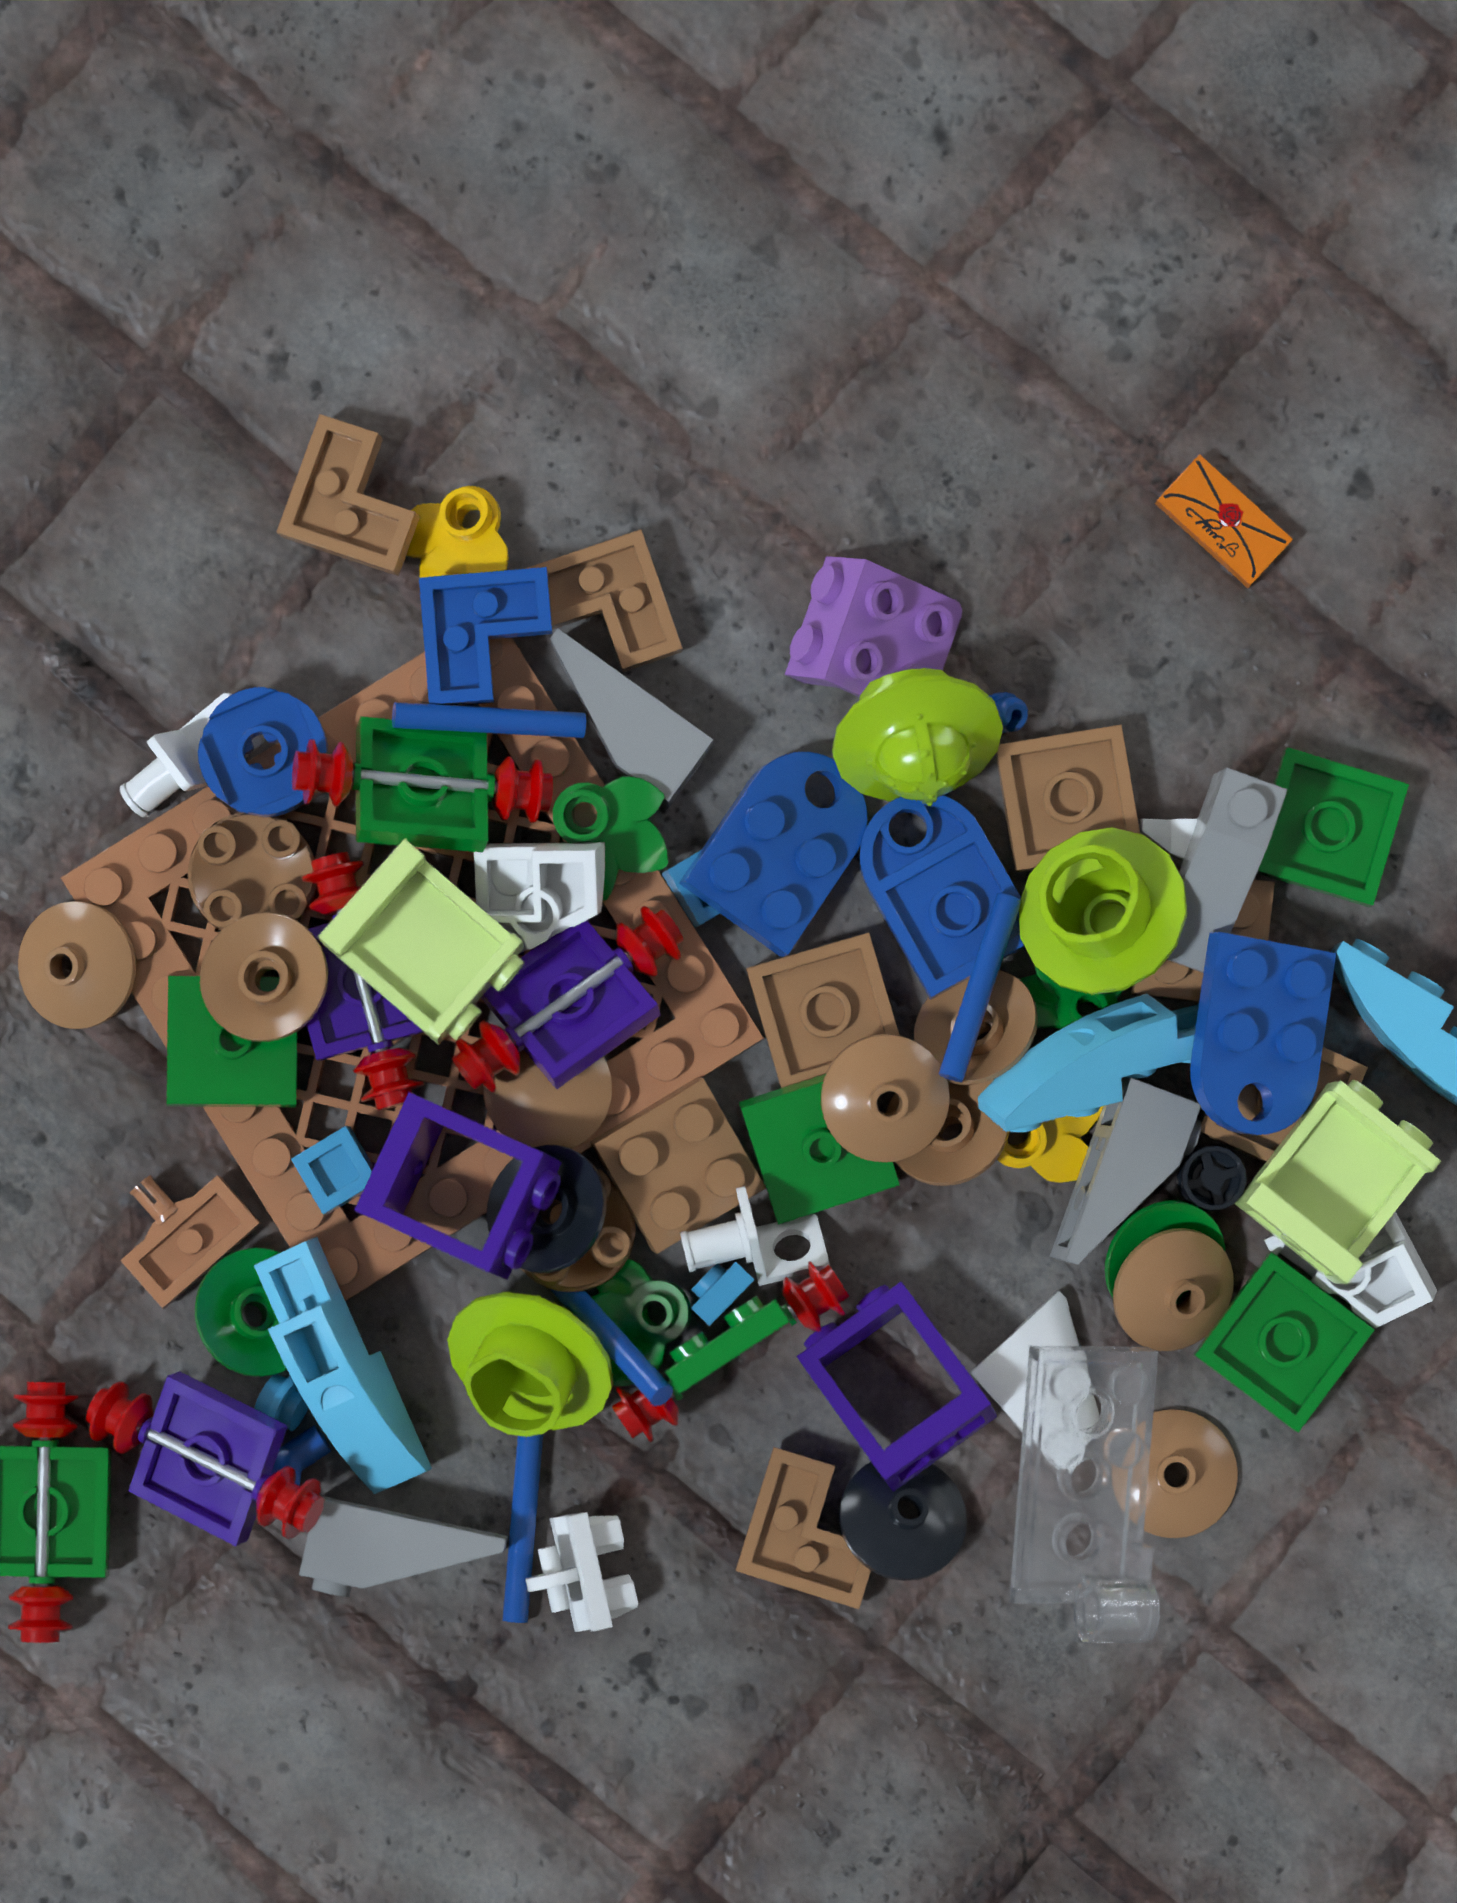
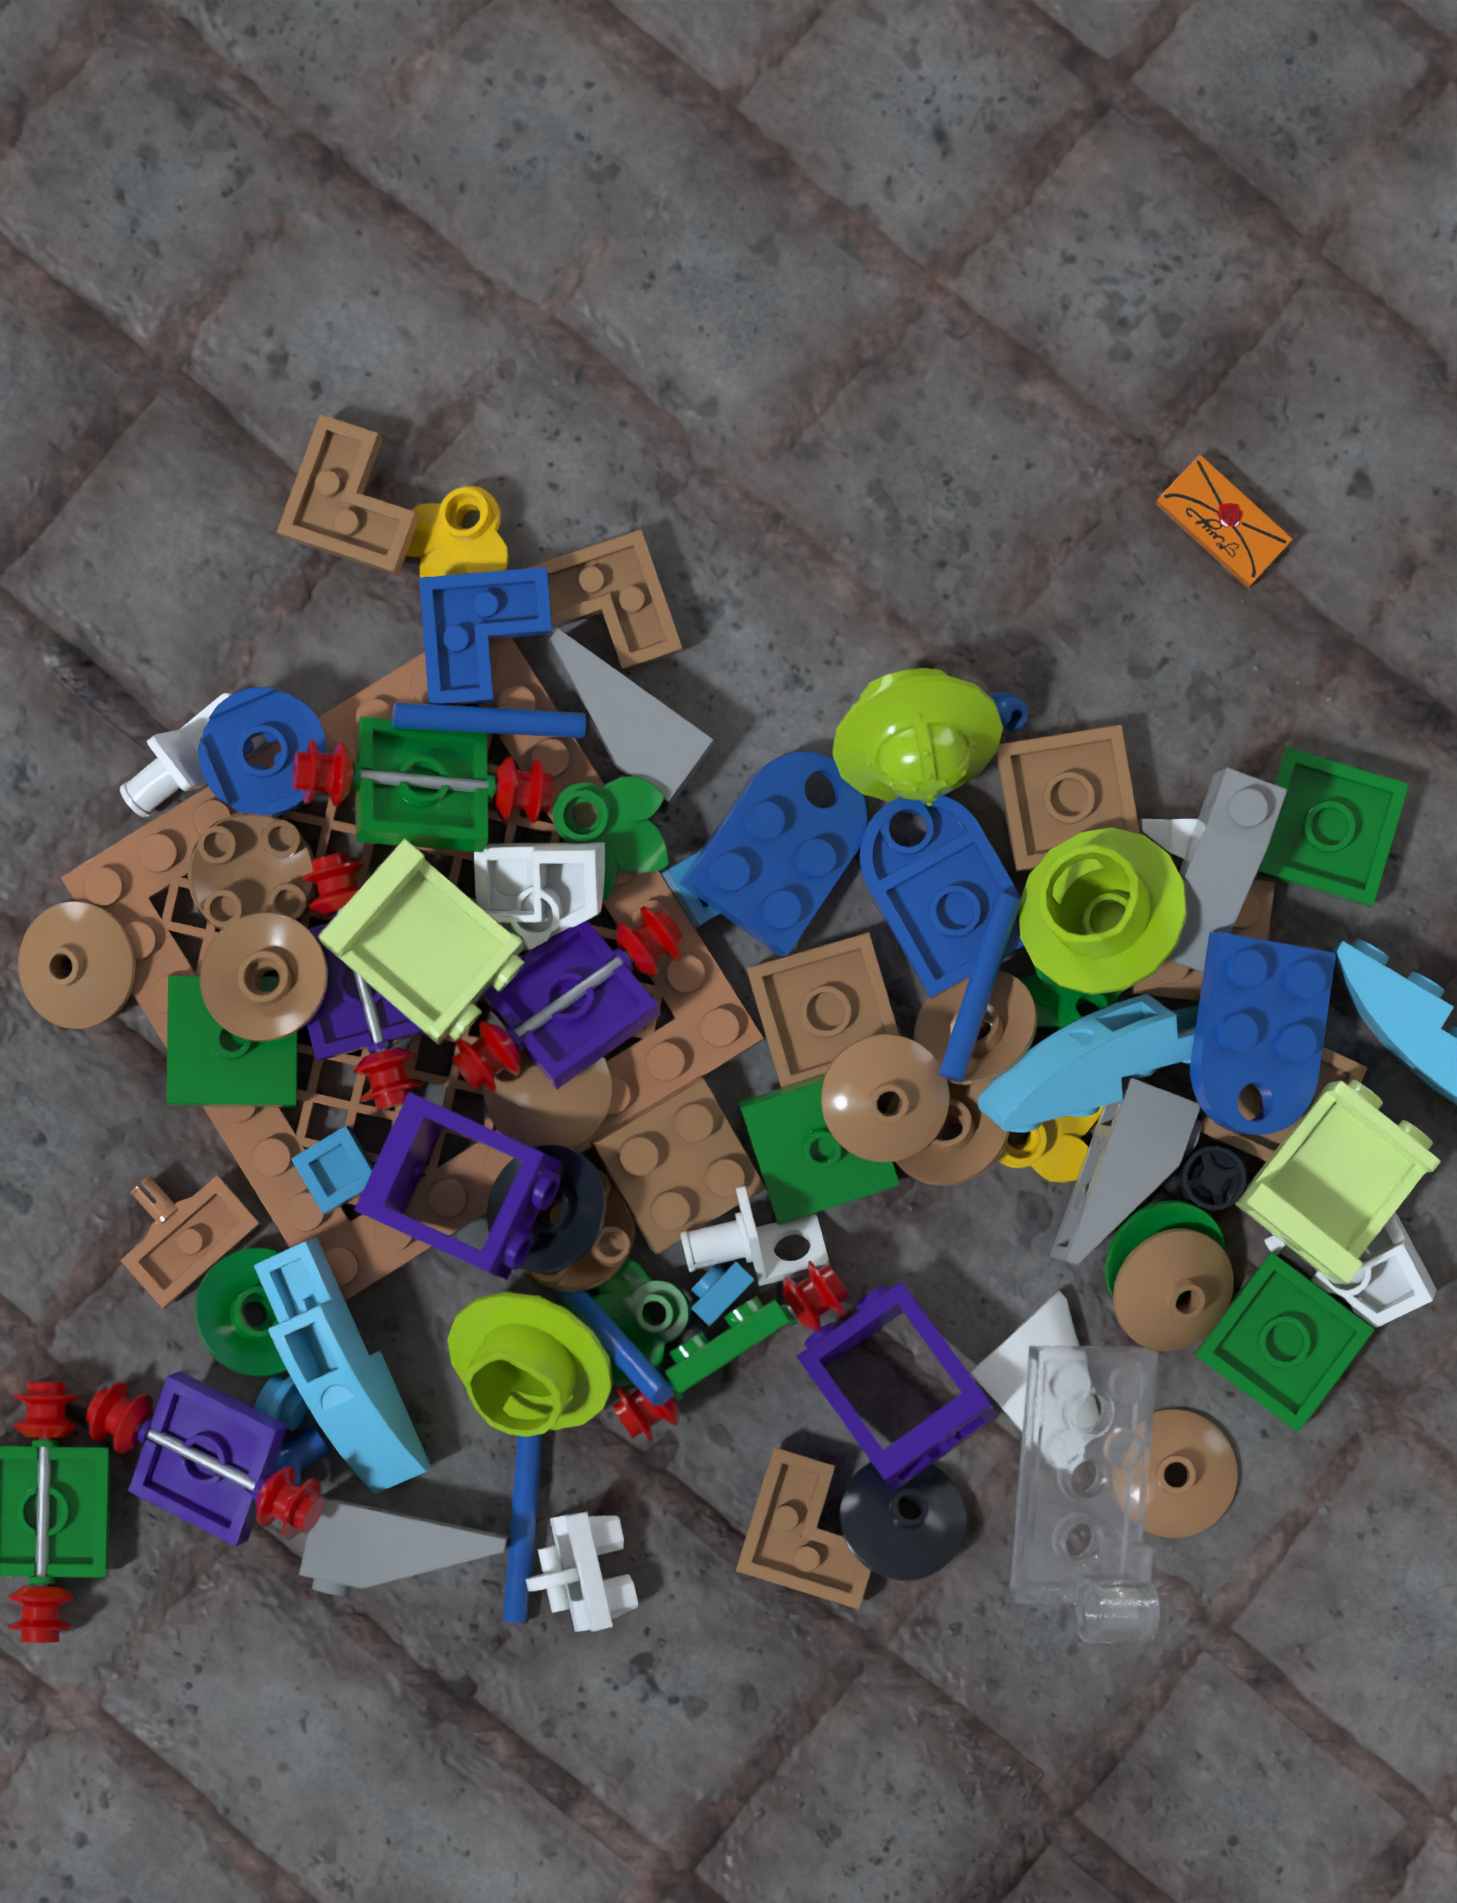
(869, 626): medium lavender bracket -> none

